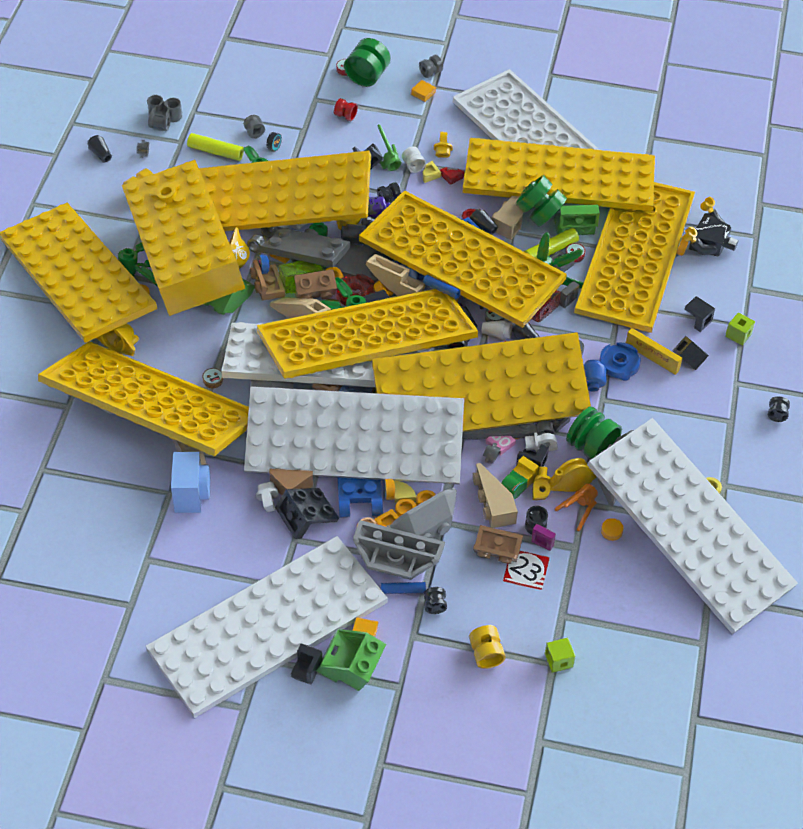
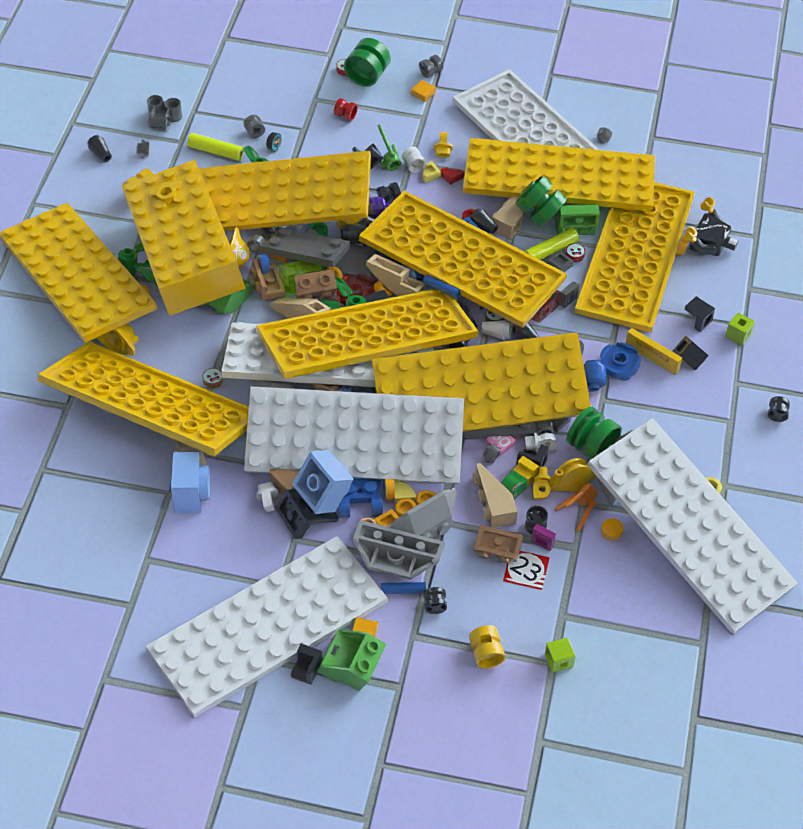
(322, 481): none -> light blue piece
(563, 260): green plant -> none
(604, 135): none -> dark grey hinge

